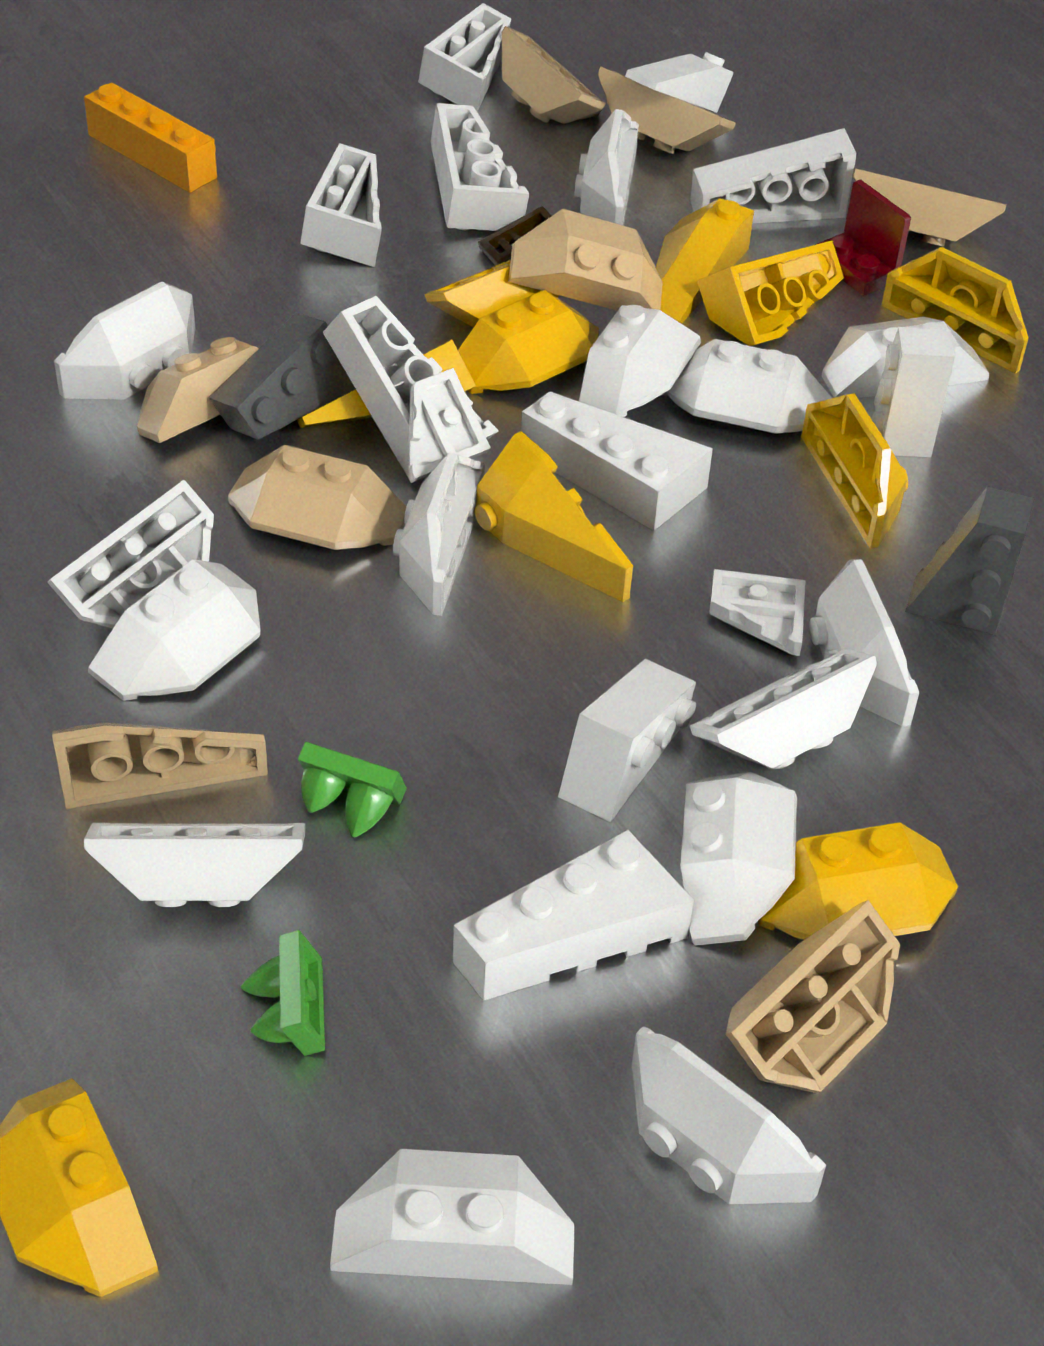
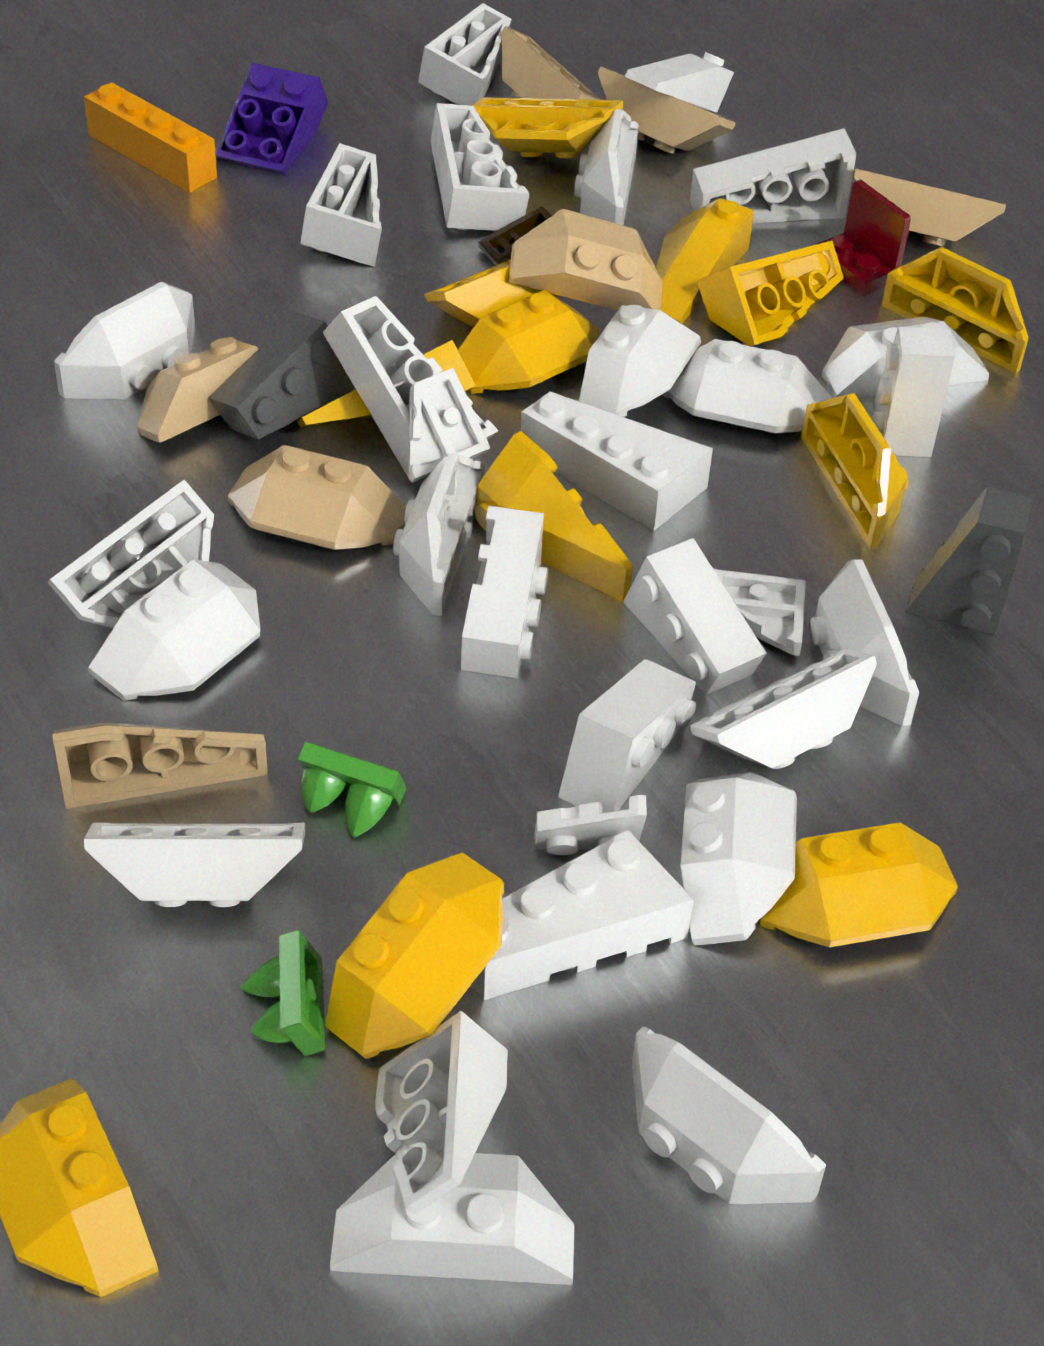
(272, 119): none -> dark purple slope
(416, 956): none -> yellow wedge
(439, 1106): none -> white wedge
(505, 594): none -> white wedge
(545, 124): none -> yellow wedge
(586, 826): none -> white wing
(694, 617): none -> white wedge
(818, 1003): tan wedge -> none

